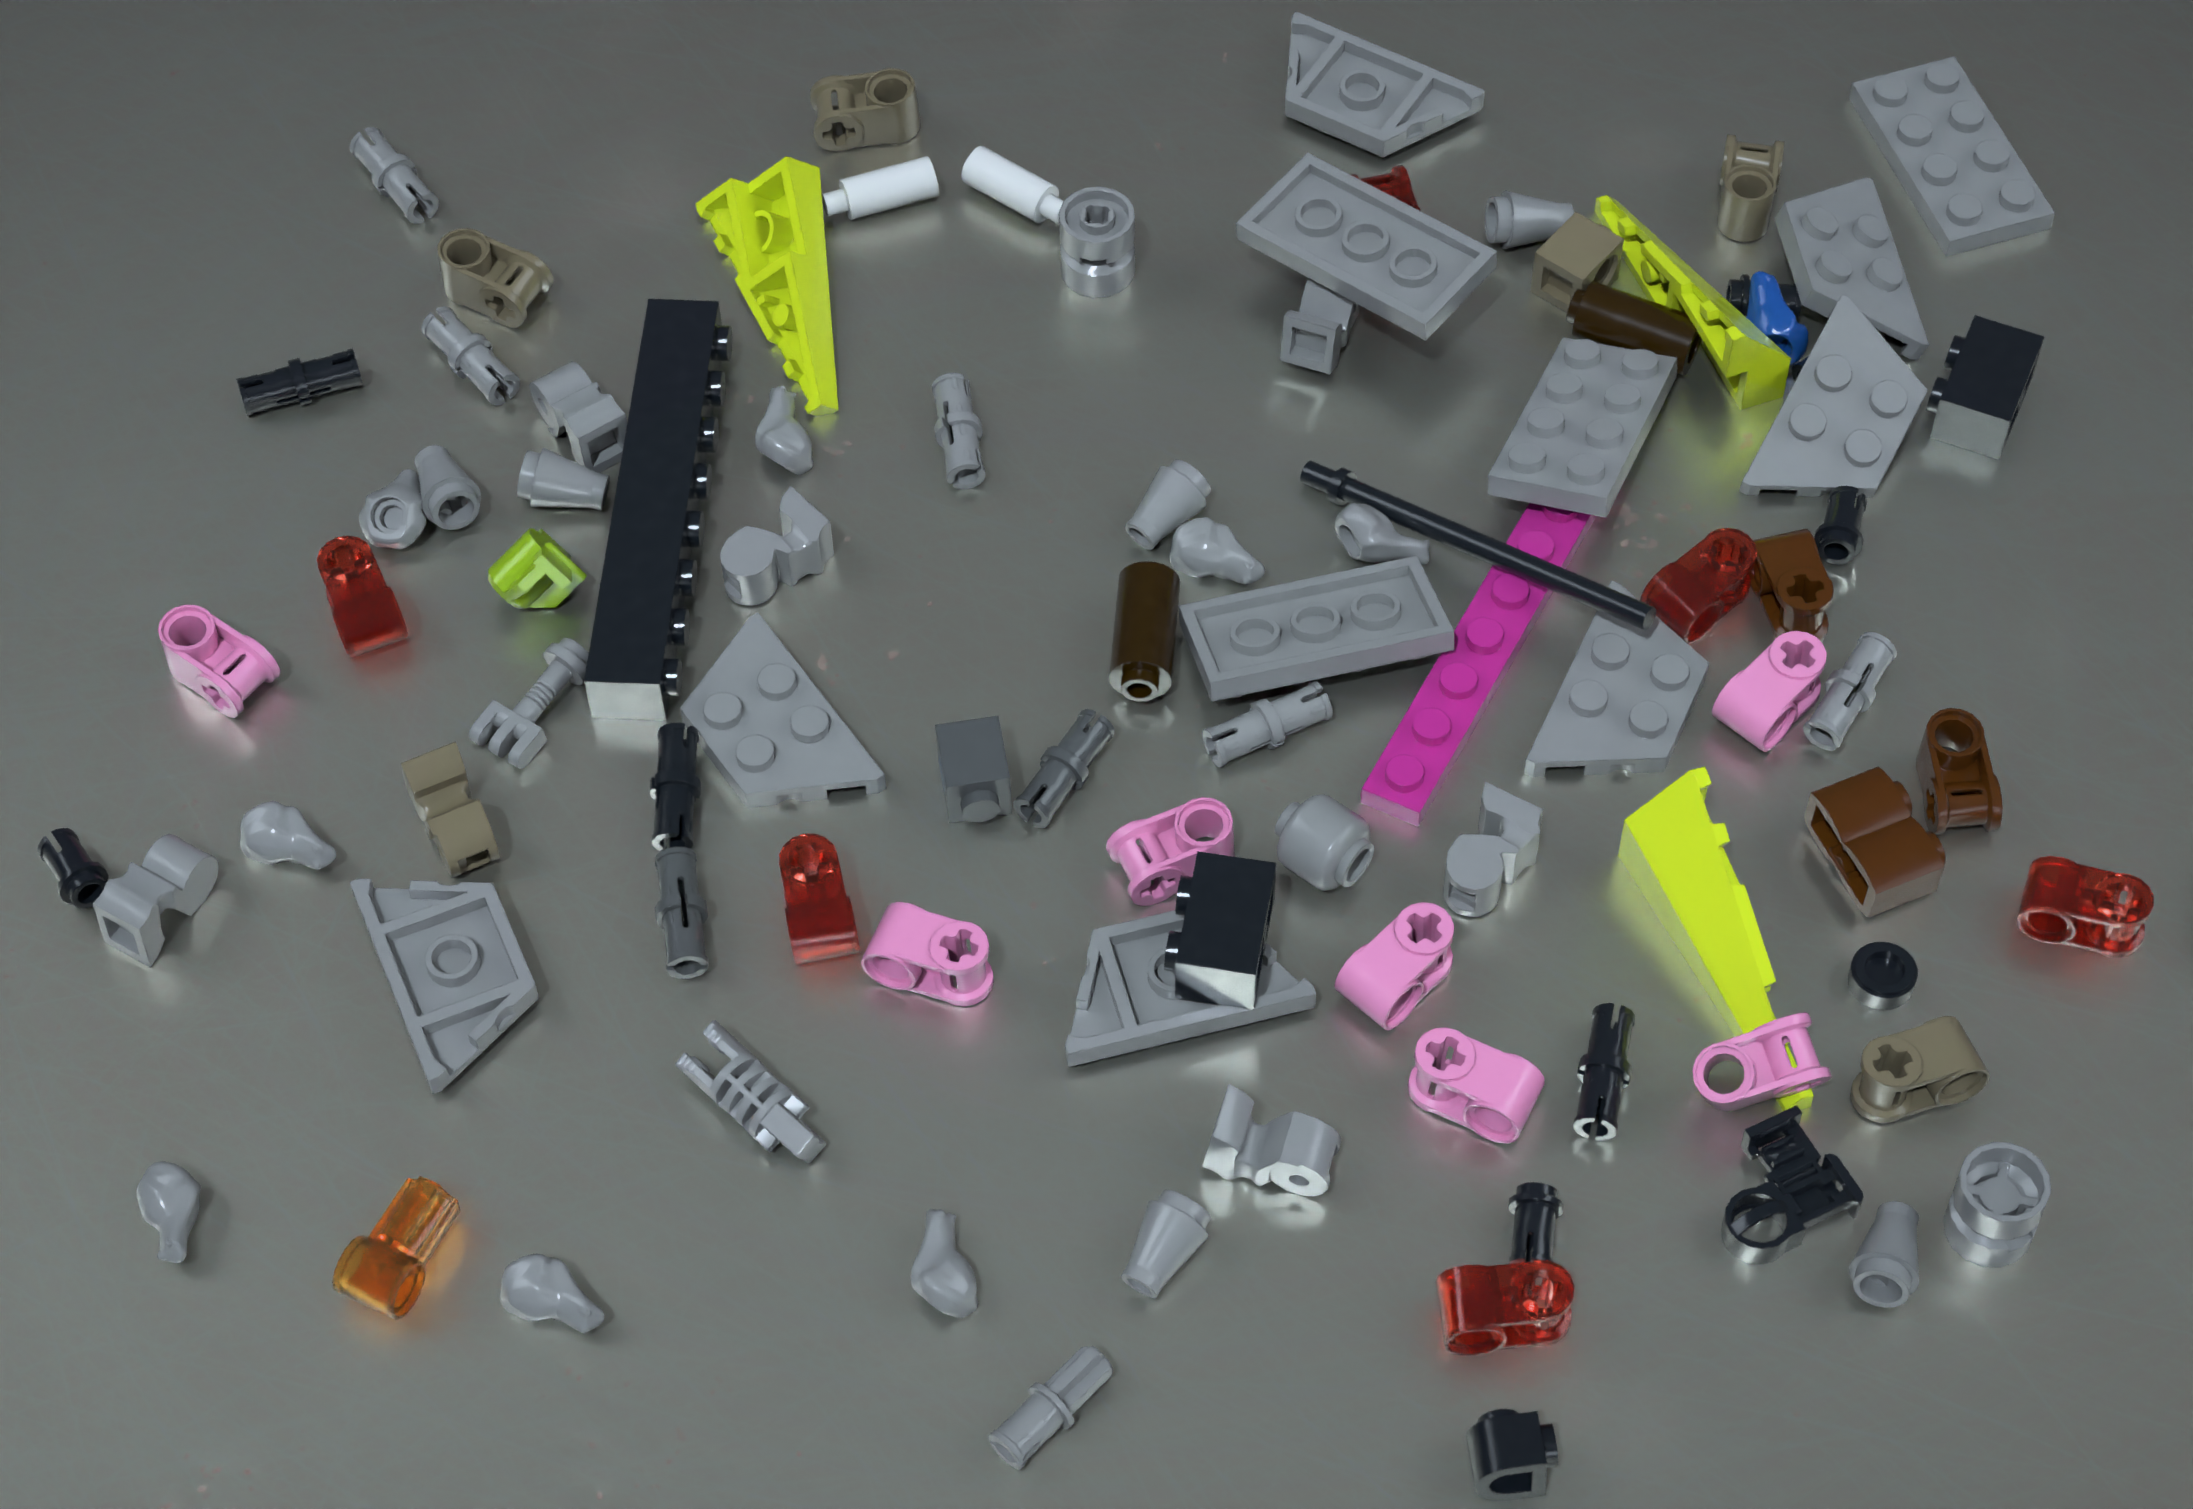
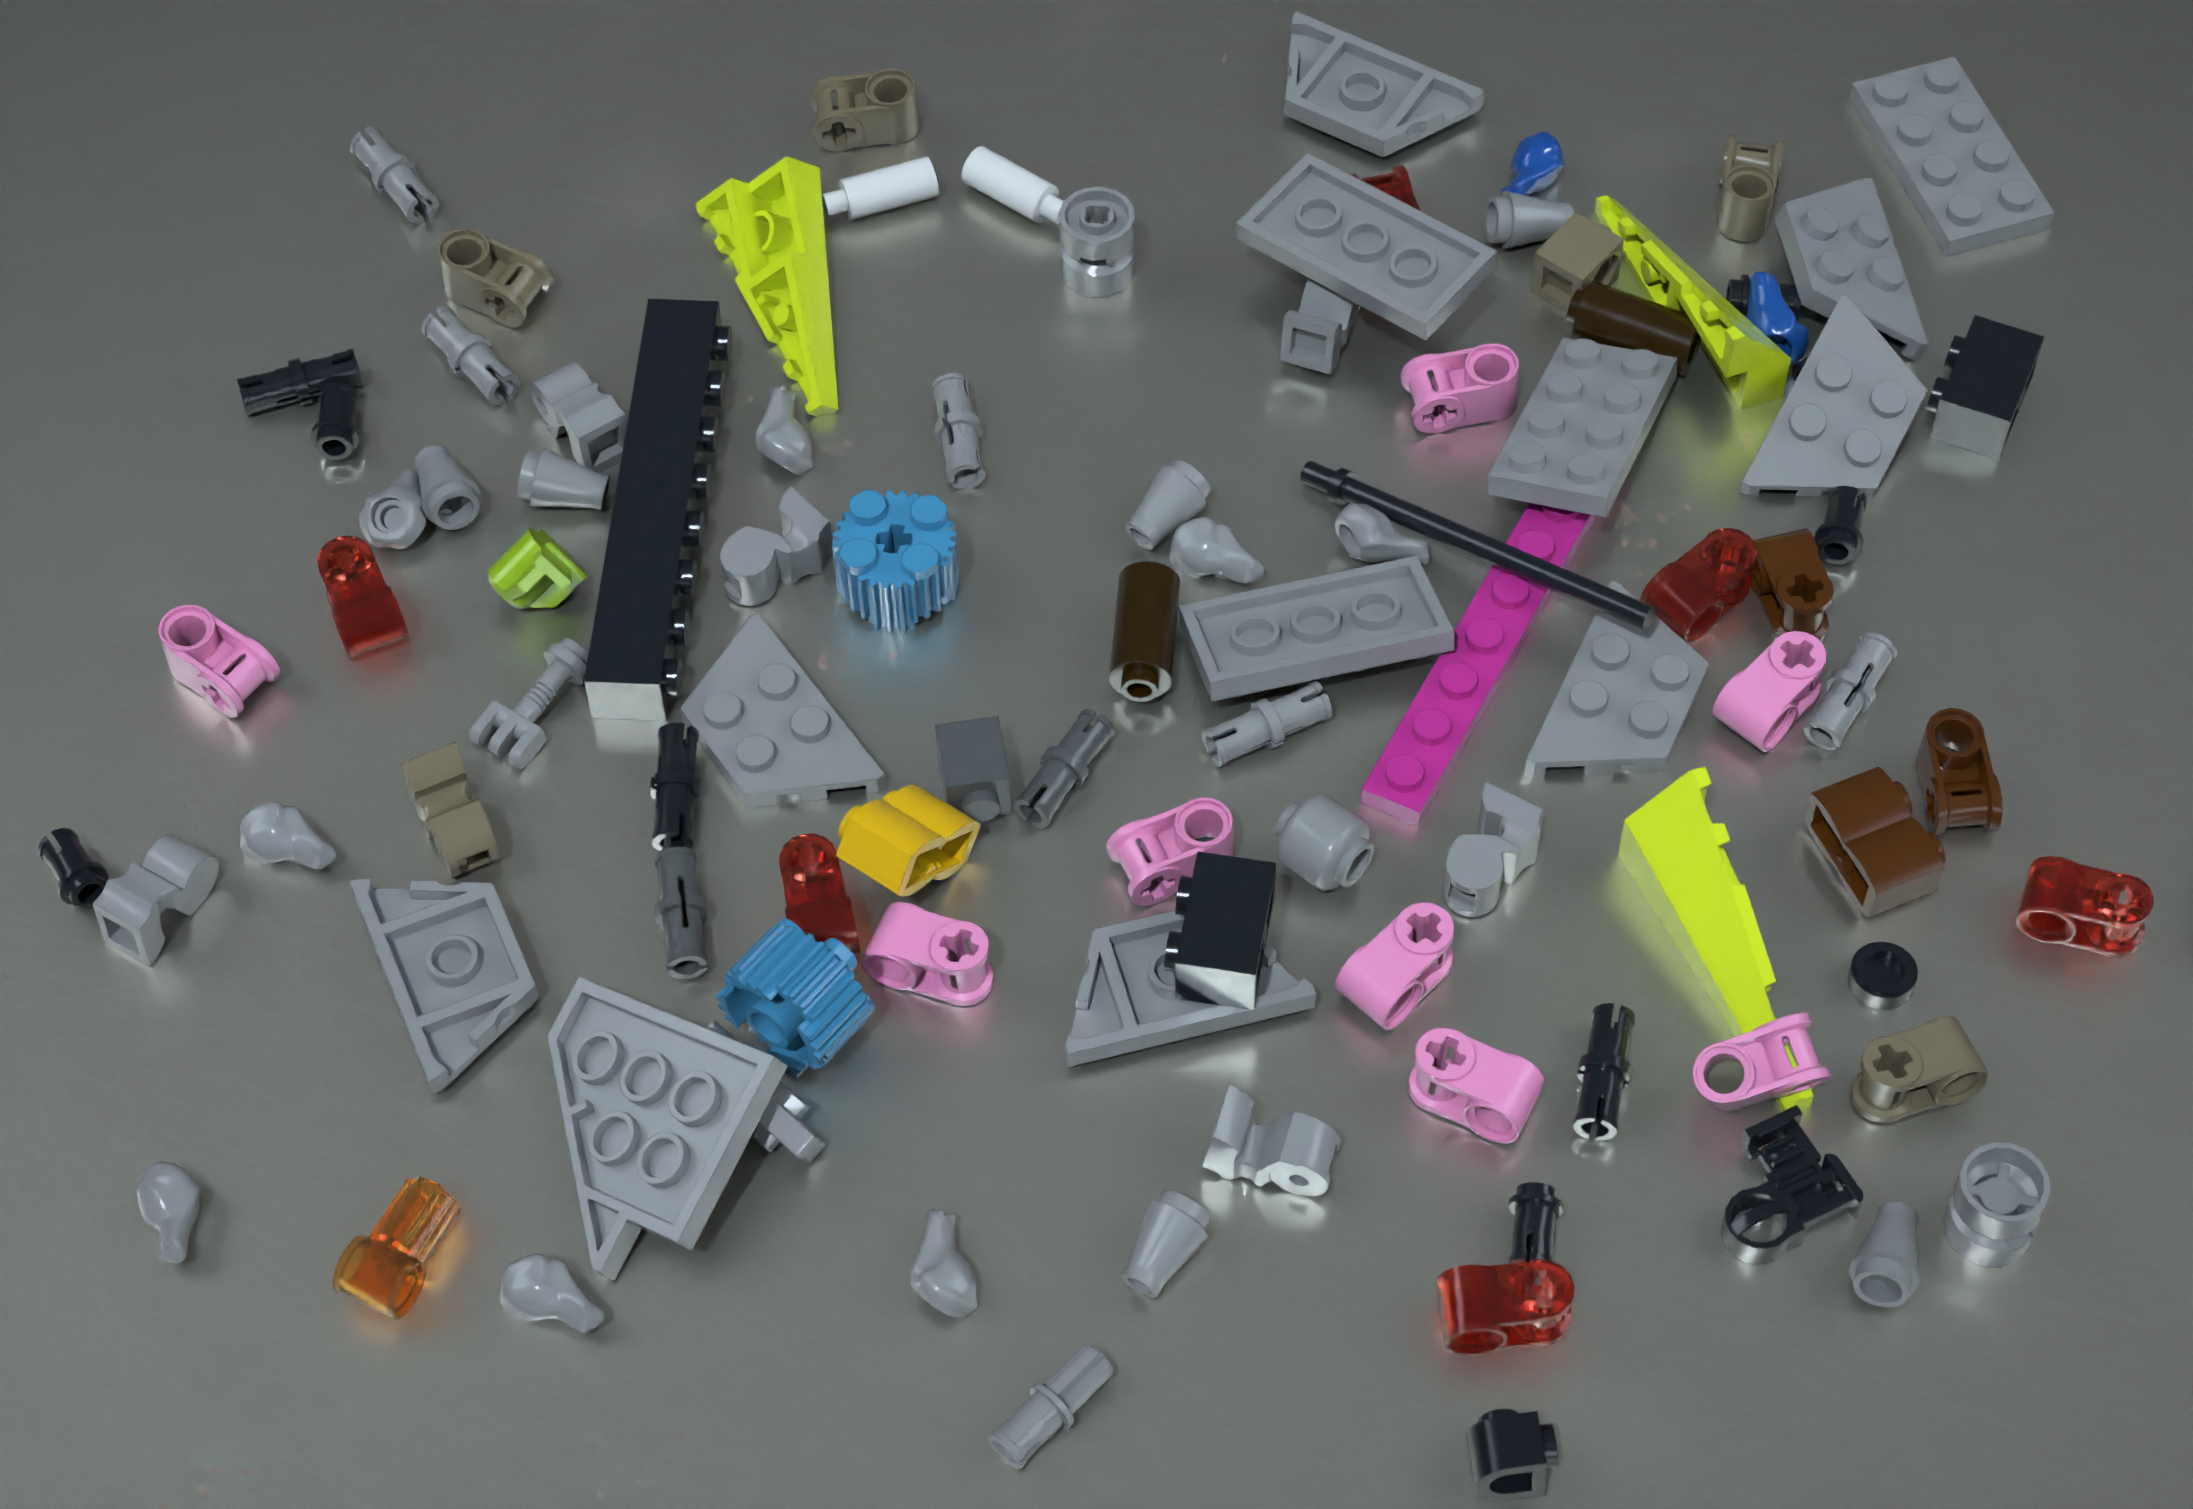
(336, 430): none -> black pin
(651, 1117): none -> light grey wing
(796, 996): none -> dark azure brick
(895, 557): none -> dark azure brick
(906, 839): none -> yellow brick
(1465, 387): none -> bright pink piece
(1535, 164): none -> blue animal

